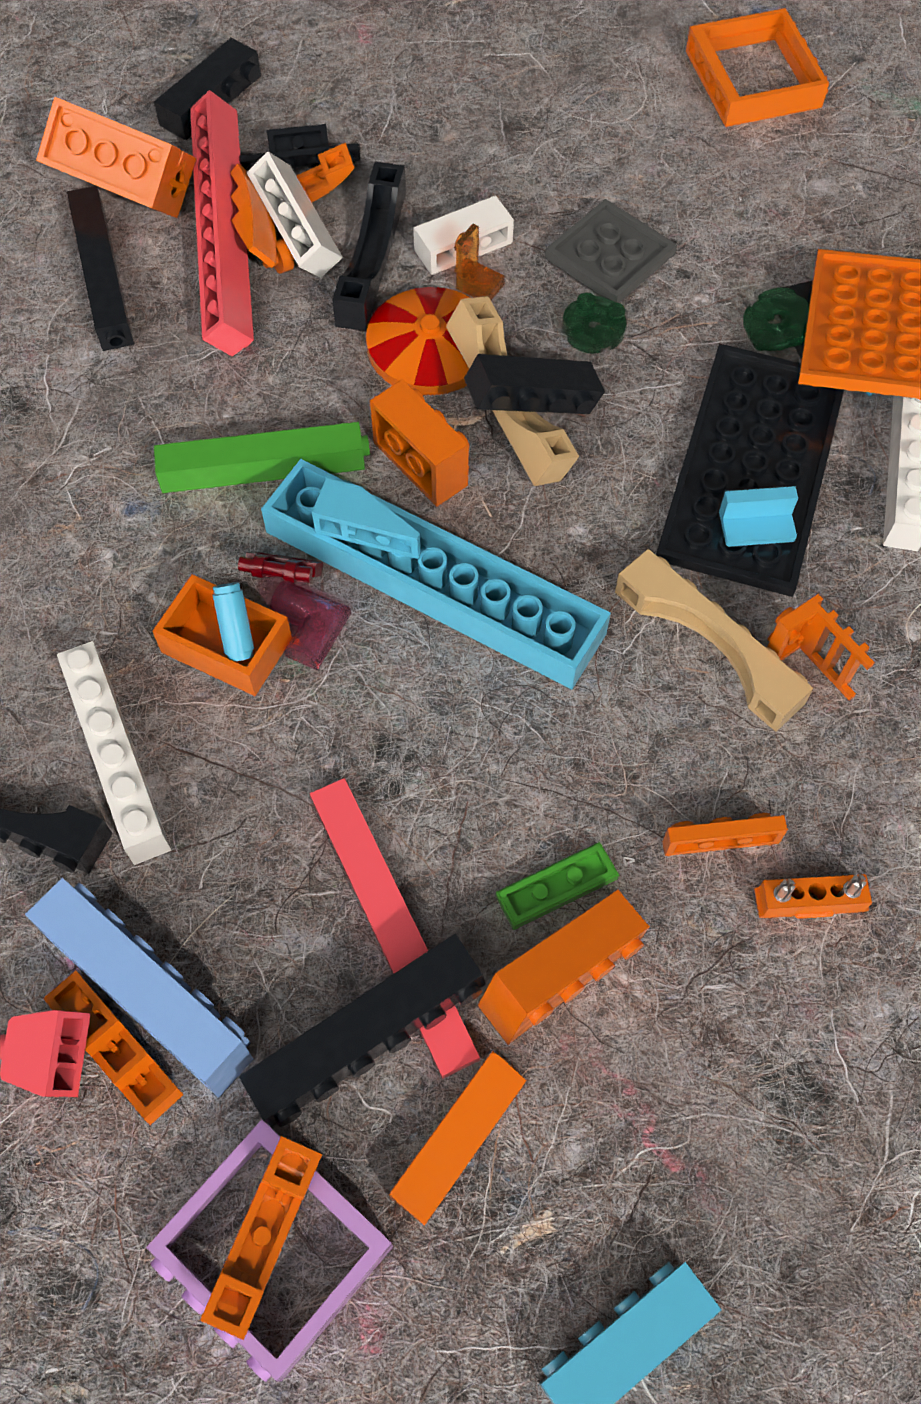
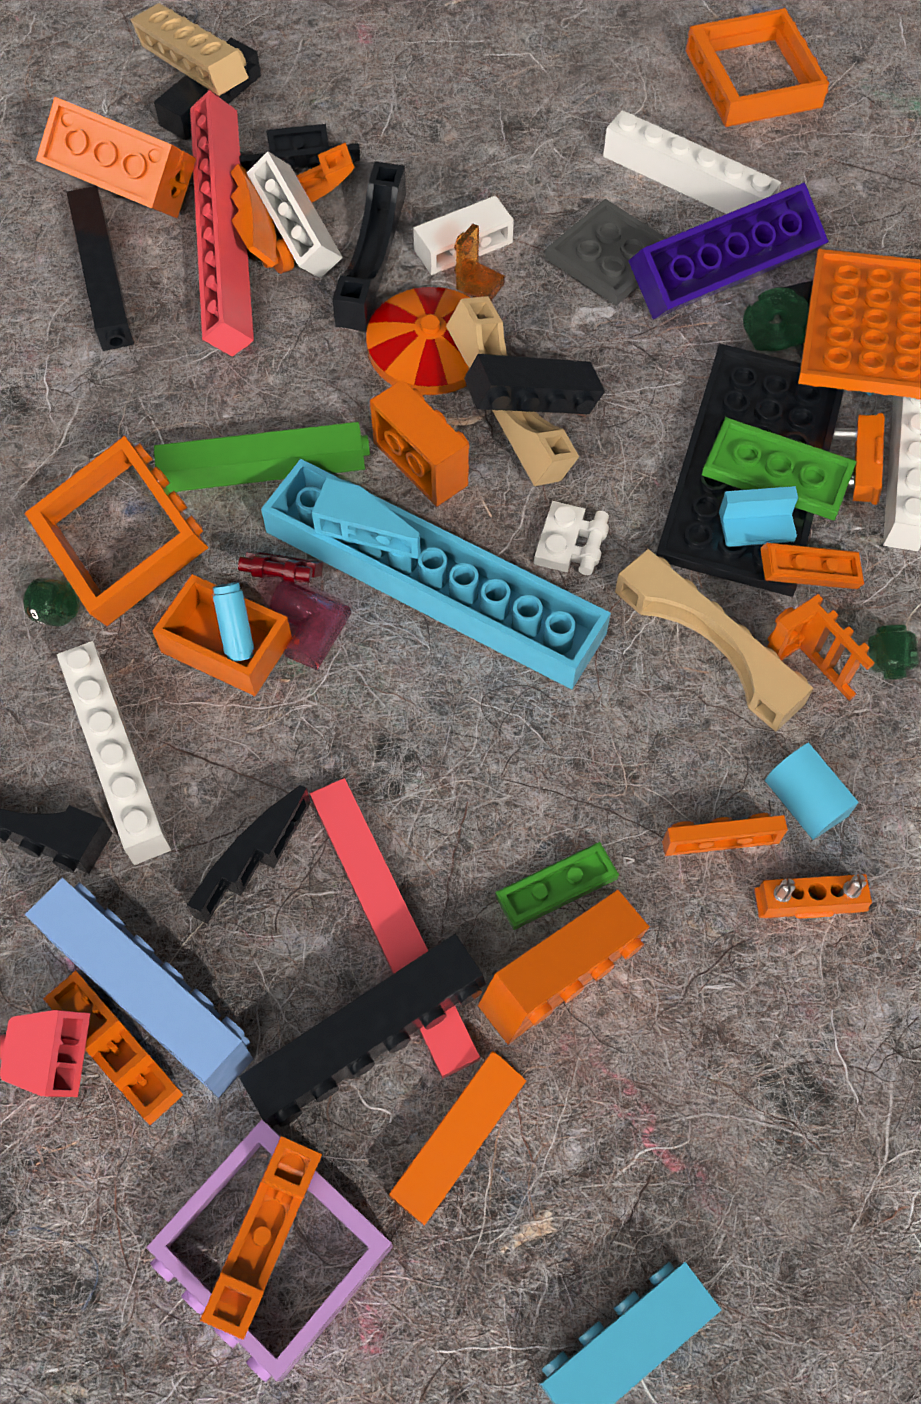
(50, 601): none -> clear green head
(147, 575): none -> orange window
(190, 49): none -> tan brick
(259, 843): none -> black slope
(560, 535): none -> white plate
(594, 309): clear green plate -> none
(685, 165): none -> white brick
(728, 250): none -> dark purple brick
(762, 460): none -> bright green tile
(811, 566): none -> orange tile
(811, 791): none -> medium azure brick
(868, 454): none -> orange piece
(893, 651): none -> clear green head

